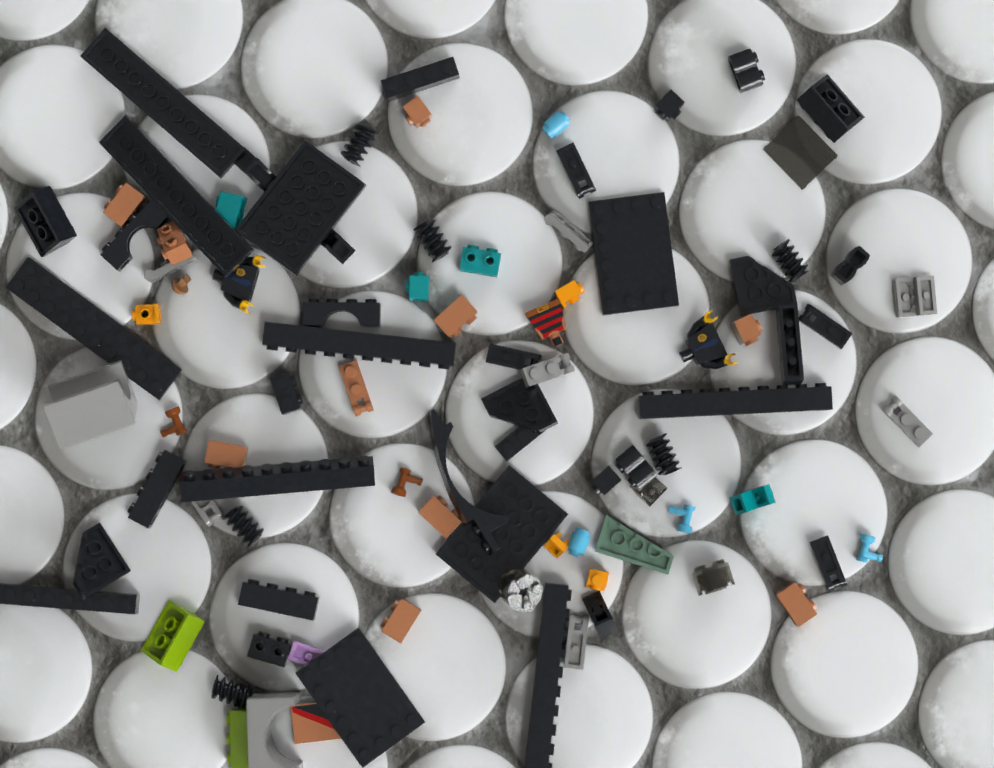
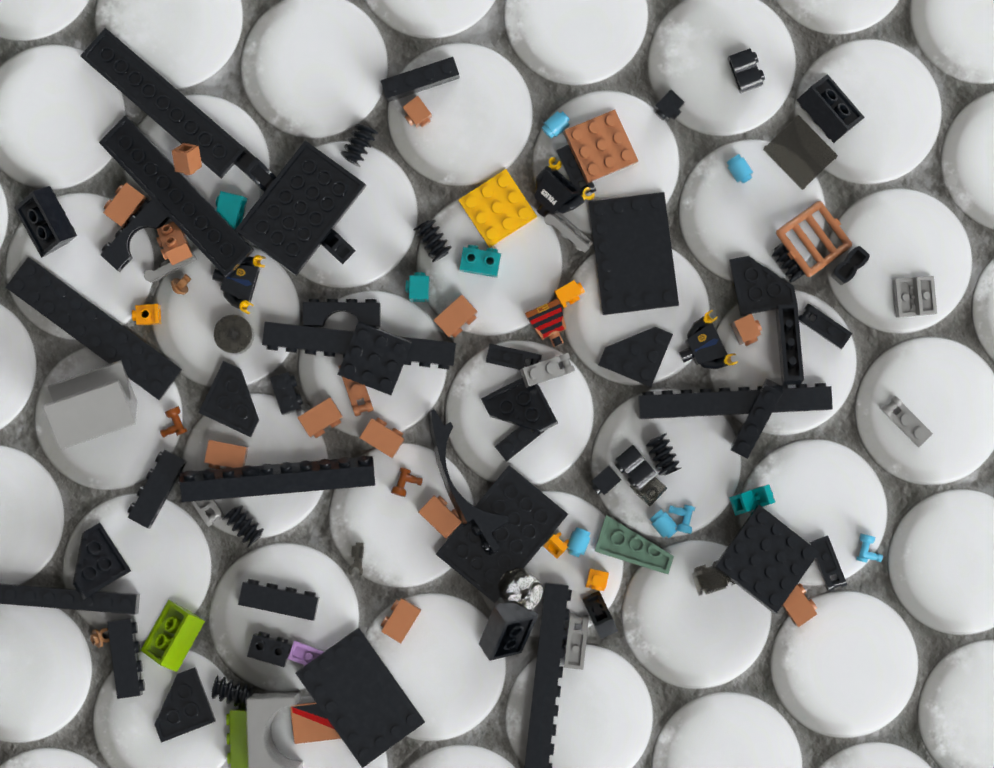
(97, 638): none -> medium nougat plate
(125, 658): none -> black brick
(184, 707): none -> black plate
(186, 158): none -> nougat brick
(225, 327): none -> clear smoke brick
(231, 401): none -> black plate
(320, 418): none -> nougat brick
(357, 552): none -> clear smoke plate
(374, 358): none -> black plate
(382, 437): none -> nougat brick
(497, 208): none -> yellow plate
(507, 630): none -> black slope
(557, 192): none -> black torso
(600, 146): none -> nougat plate
(637, 355): none -> black plate
(663, 524): none -> medium azure brick
(740, 169): none -> medium azure brick
(757, 418): none -> black arch
(766, 559): none -> black plate
(807, 215): none -> nougat bar

